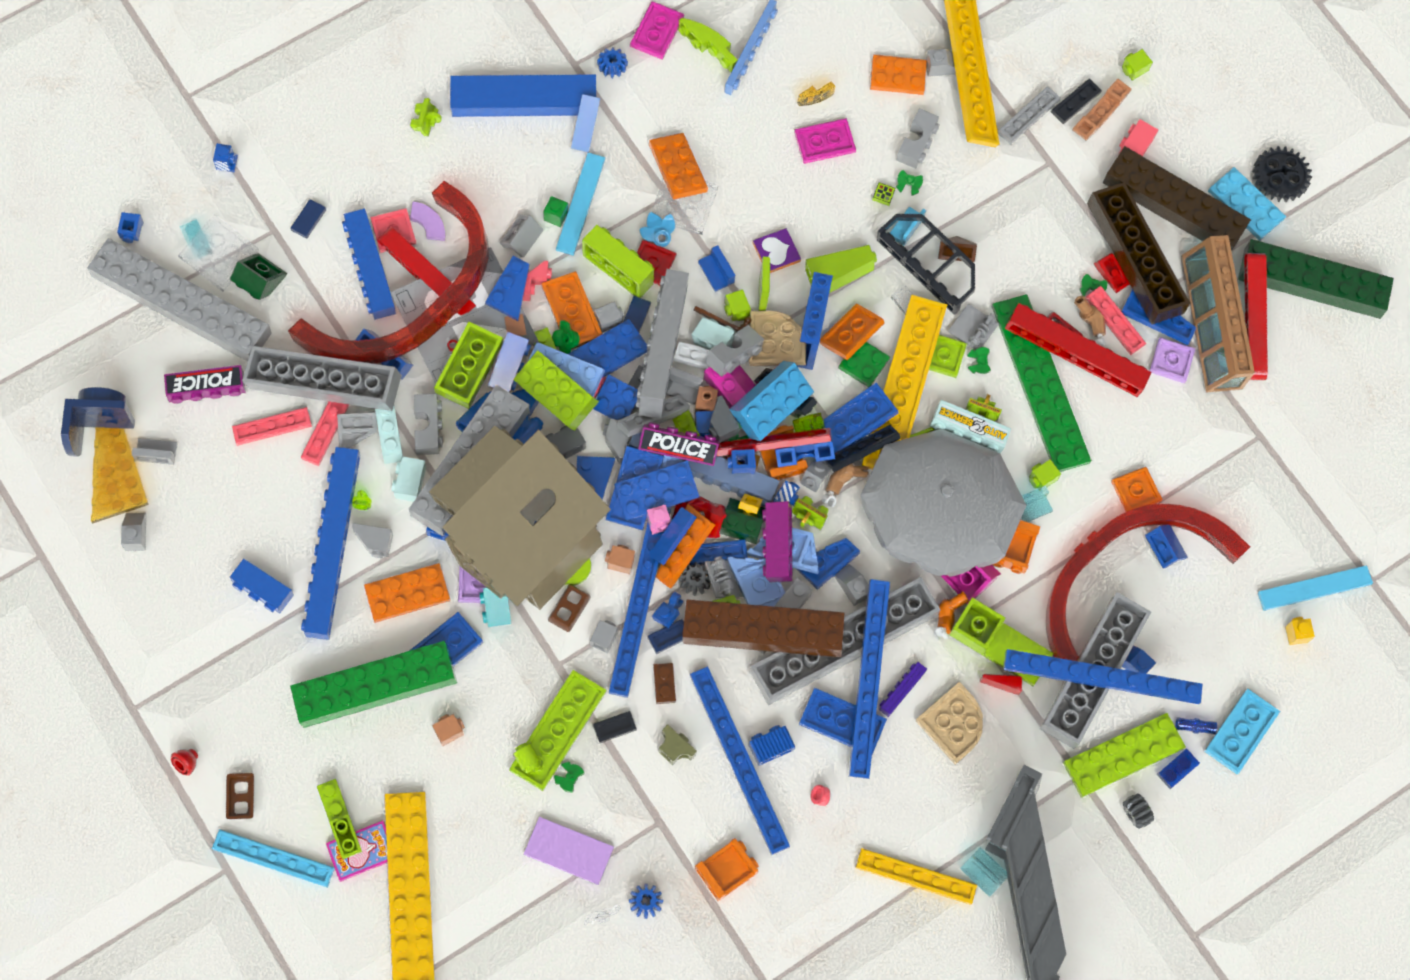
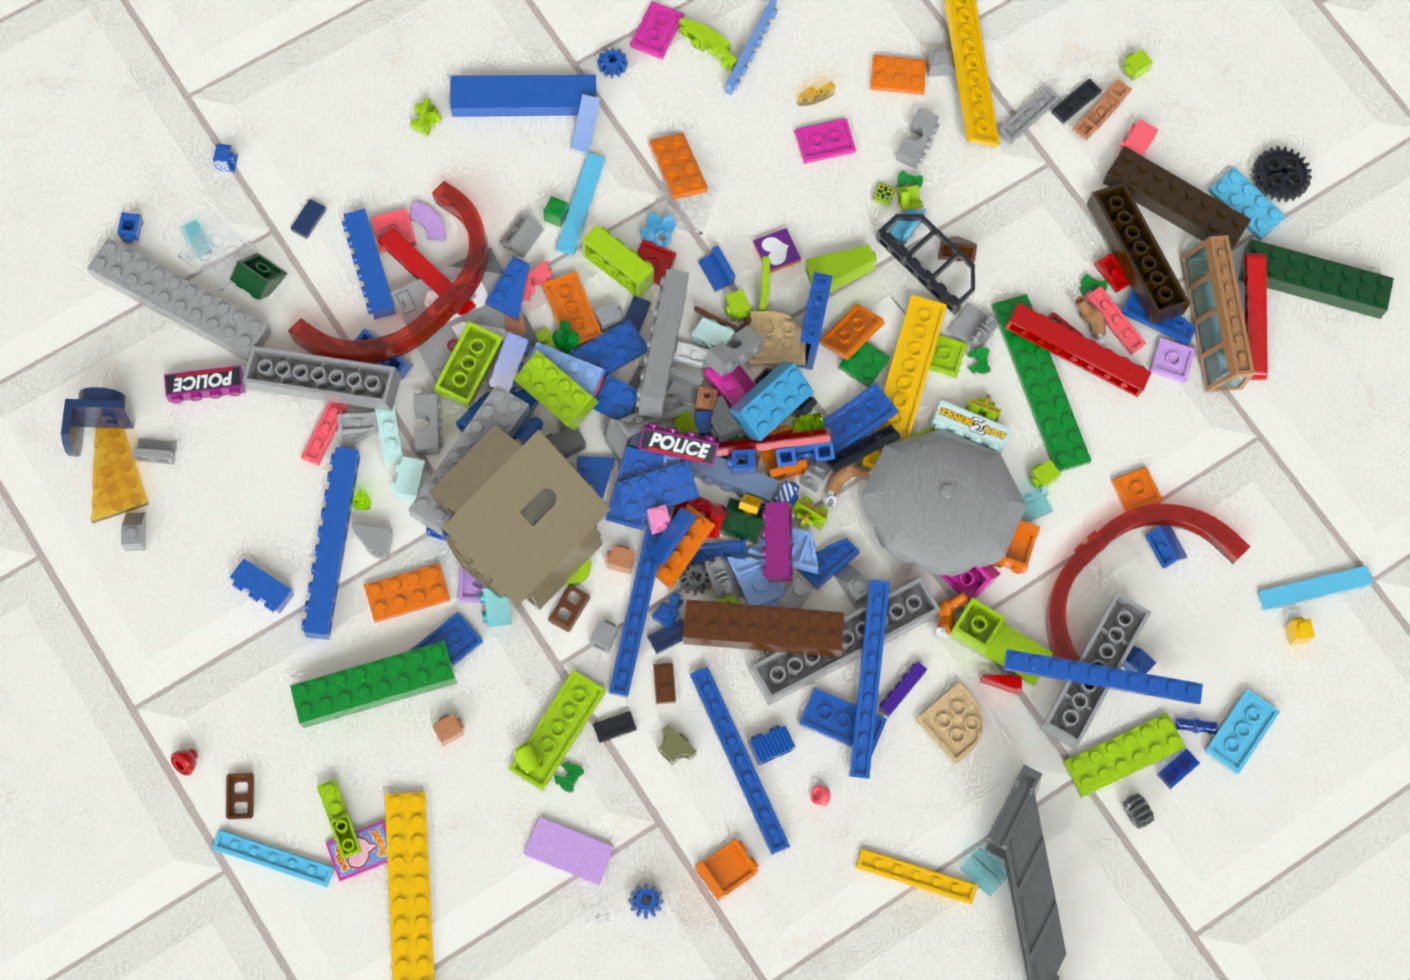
(271, 426): coral tile -> none
(909, 197): none -> lime panel

